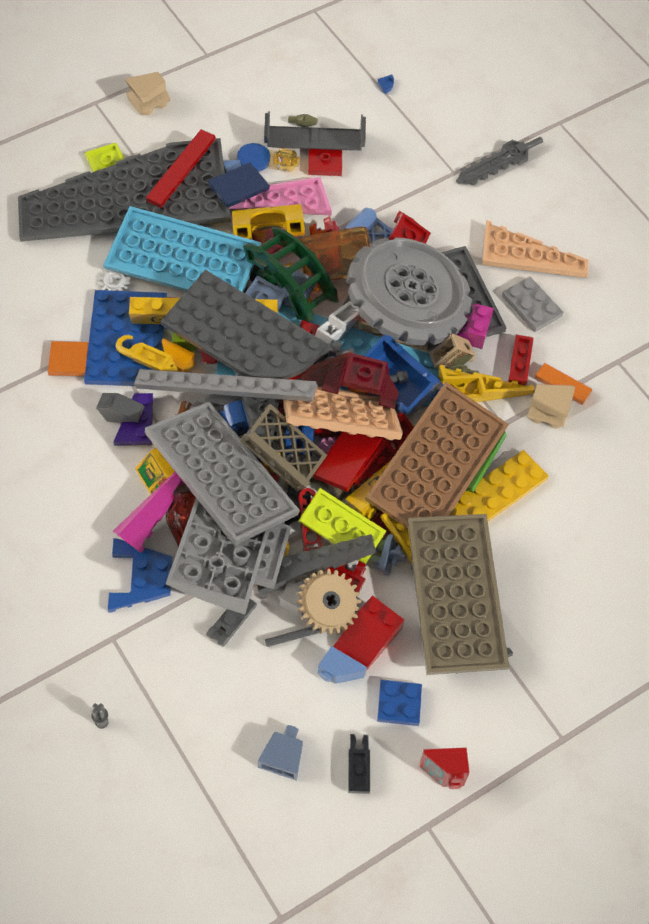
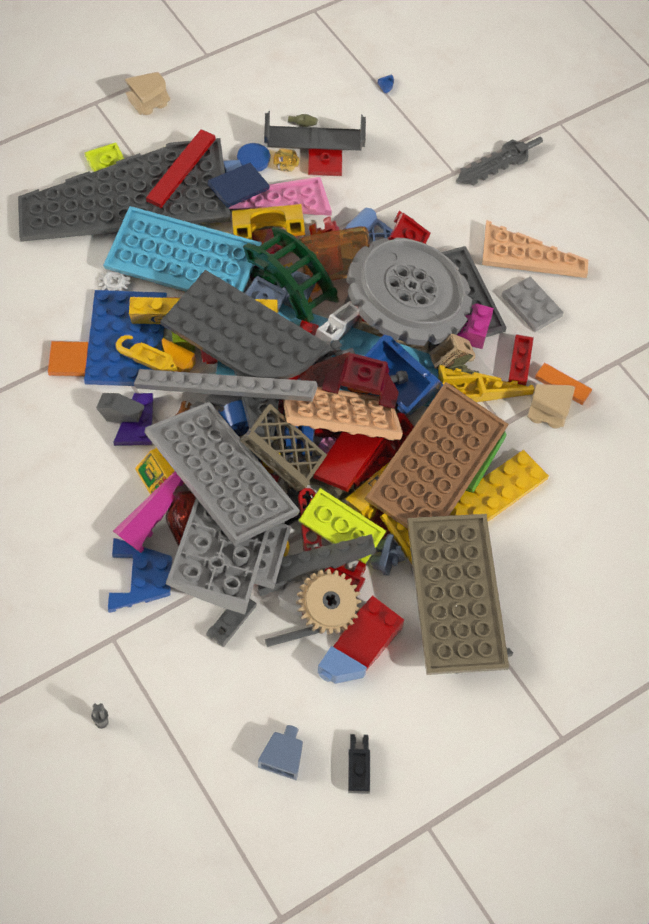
(399, 702): blue plate -> none
(446, 766): red slope -> none

